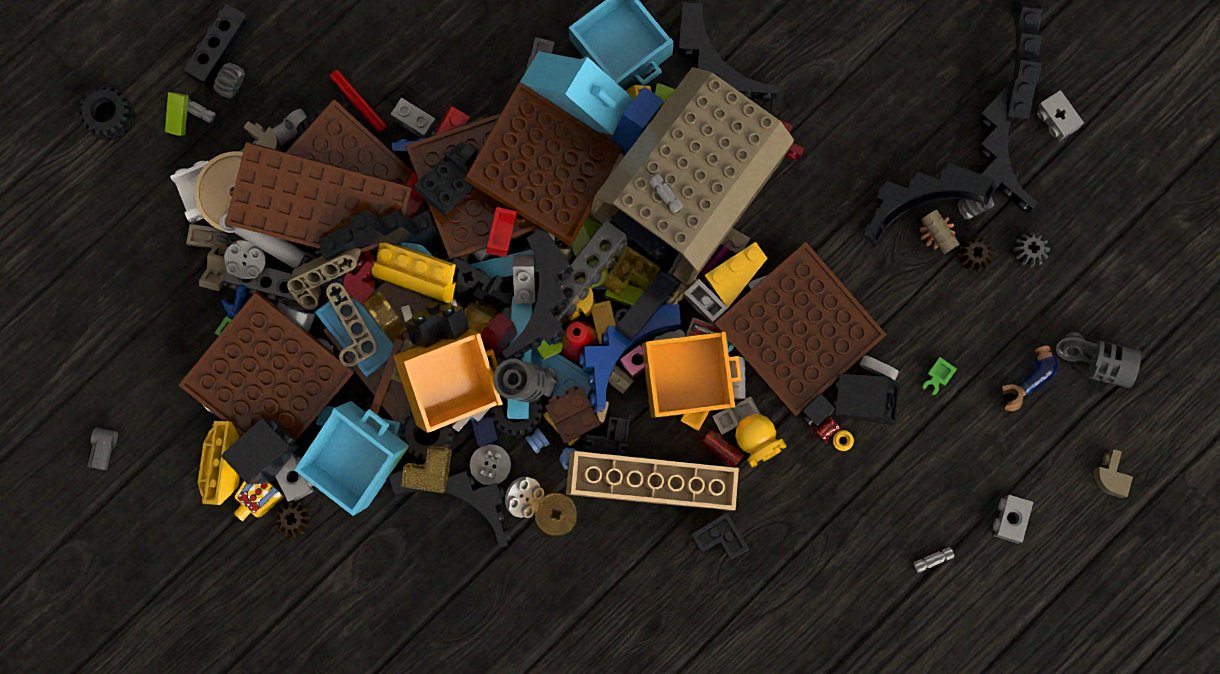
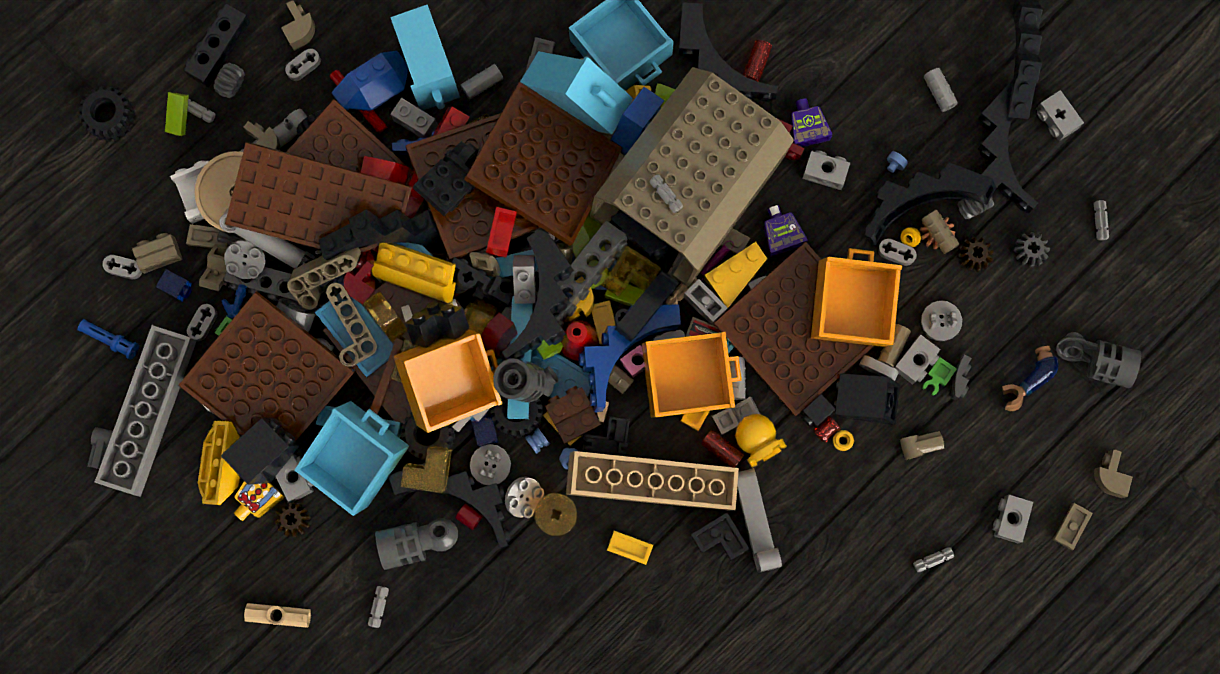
(116, 342): none -> blue pin
(123, 262): none -> light grey beam
(145, 411): none -> light grey brick
(157, 253): none -> dark tan brick
(174, 285): none -> clear blue brick
(197, 320): none -> light grey beam
(290, 616): none -> tan piece
(301, 29): none -> dark tan brick
(305, 67): none -> light grey beam
(373, 82): none -> blue wedge
(378, 606): none -> light grey axle
(385, 169): none -> red brick
(408, 542): none -> dark grey cylinder
(425, 58): none -> medium azure container
(469, 516): none -> dark red beam
(481, 81): none -> light grey axle
(486, 263): none -> dark tan slope
(630, 547): none -> yellow tile
(757, 60): none -> clear red axle
(763, 550): none -> light grey beam
(782, 232): none -> dark purple torso
(809, 125): none -> dark purple torso
(832, 179): none -> light grey brick
(856, 300): none -> light orange container
(890, 354): none -> dark tan axle
(896, 161): none -> medium blue tile
(898, 247): none -> light grey beam
(914, 233): none -> yellow plate
(918, 445): none -> dark tan piece
(923, 349): none -> light grey brick
(931, 321): none -> light grey plate
(940, 89): none -> light grey axle
(959, 383): none -> dark grey slope
(1072, 526): none -> dark tan plate
(1101, 220): none -> light grey axle

